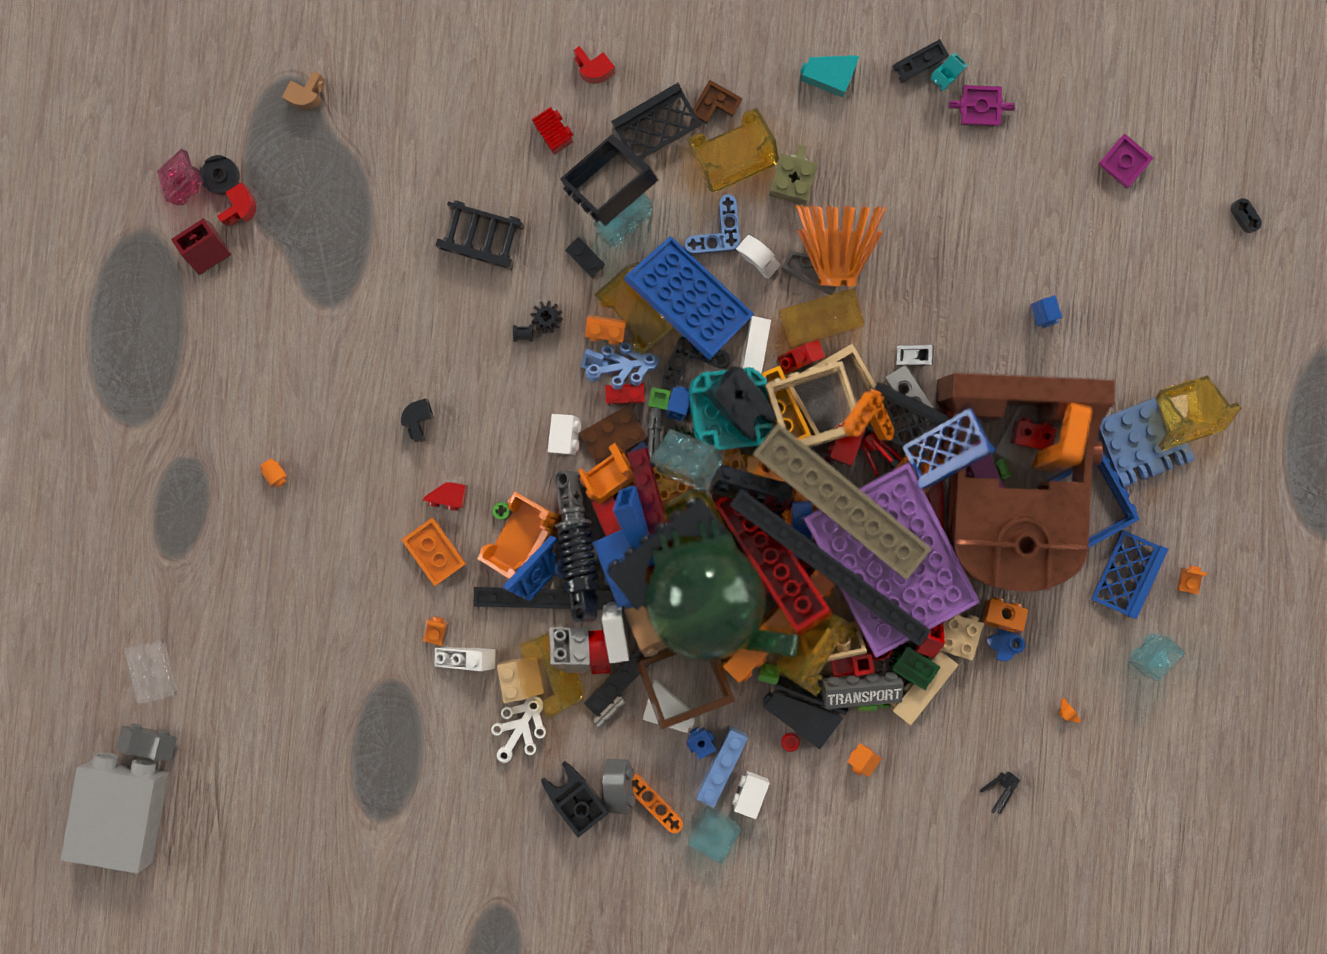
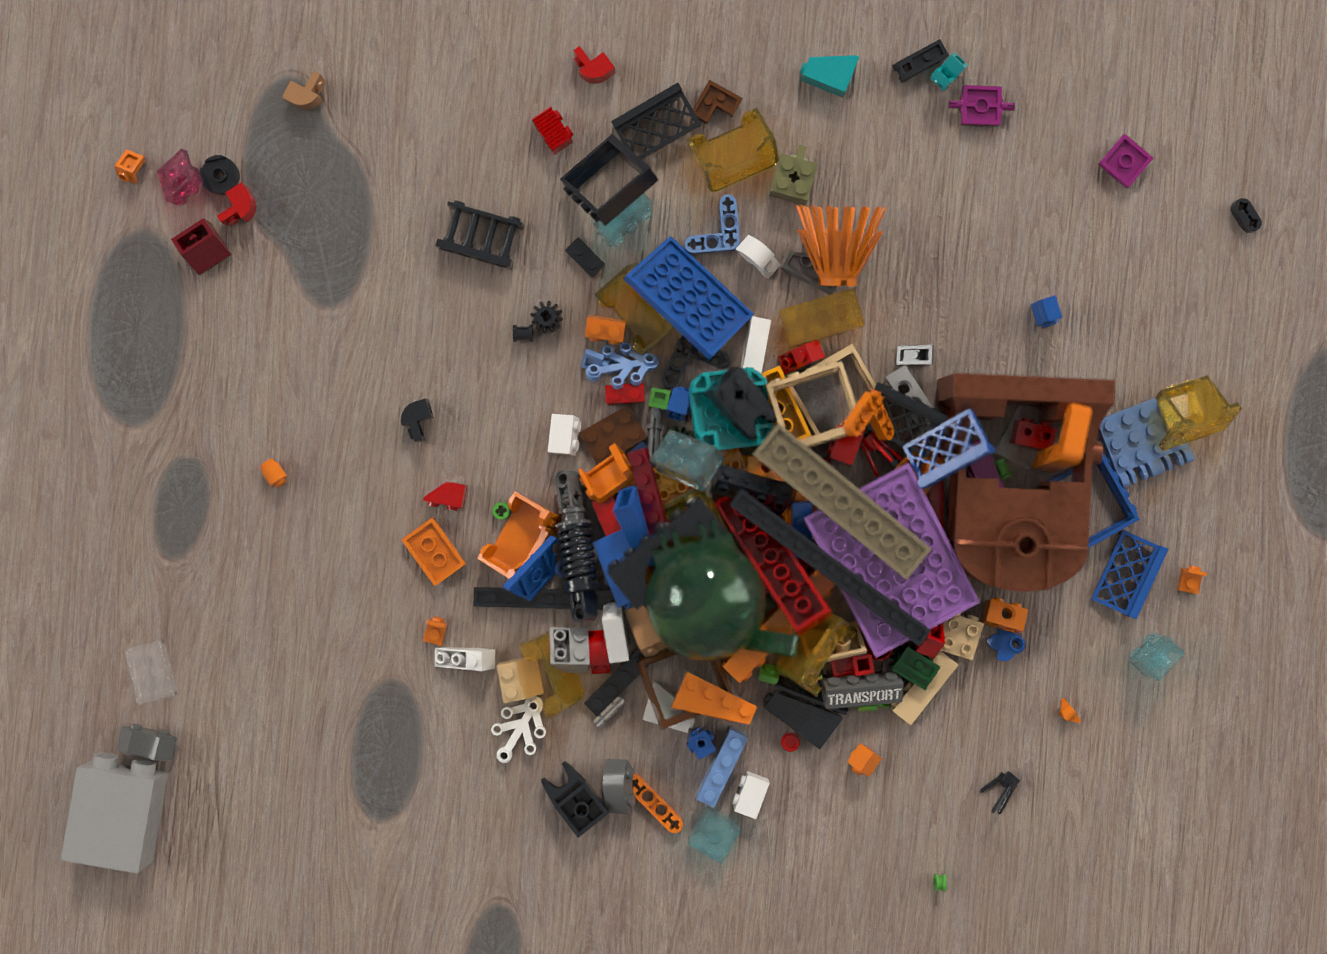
(128, 166): none -> orange bracket
(709, 700): none -> orange wing
(939, 882): none -> bright green bush

